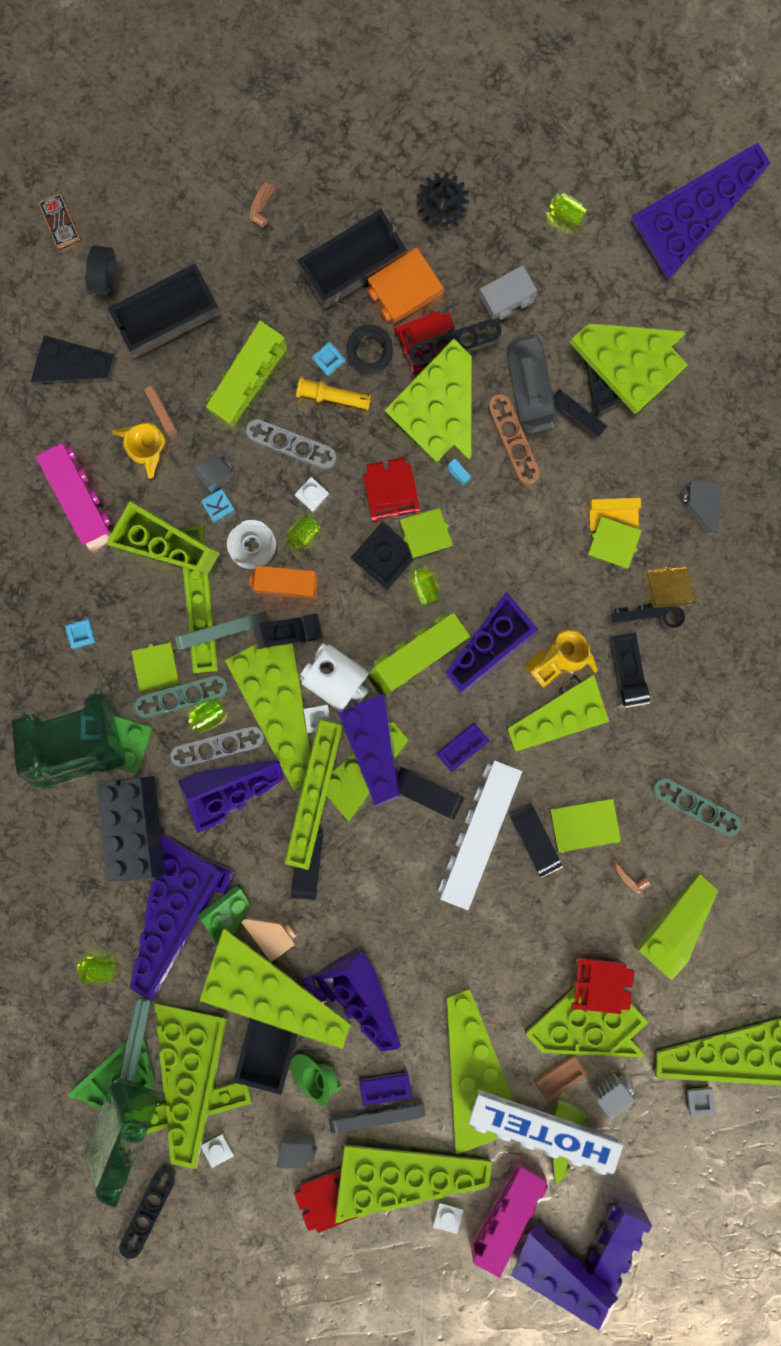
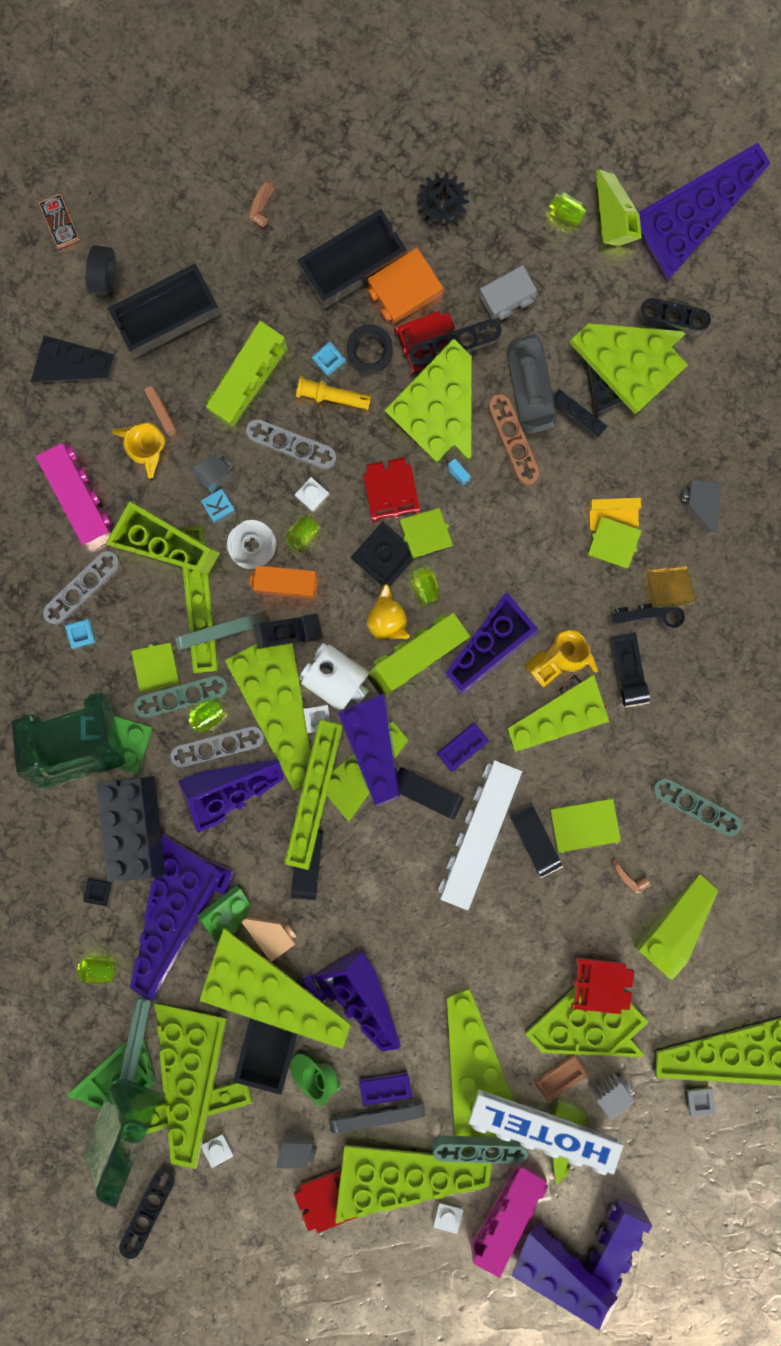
(79, 585): none -> light grey beam
(98, 891): none -> black tile
(387, 618): none -> yellow piece
(513, 1153): none -> sand green beam
(618, 214): none -> lime slope
(684, 312): none -> black beam

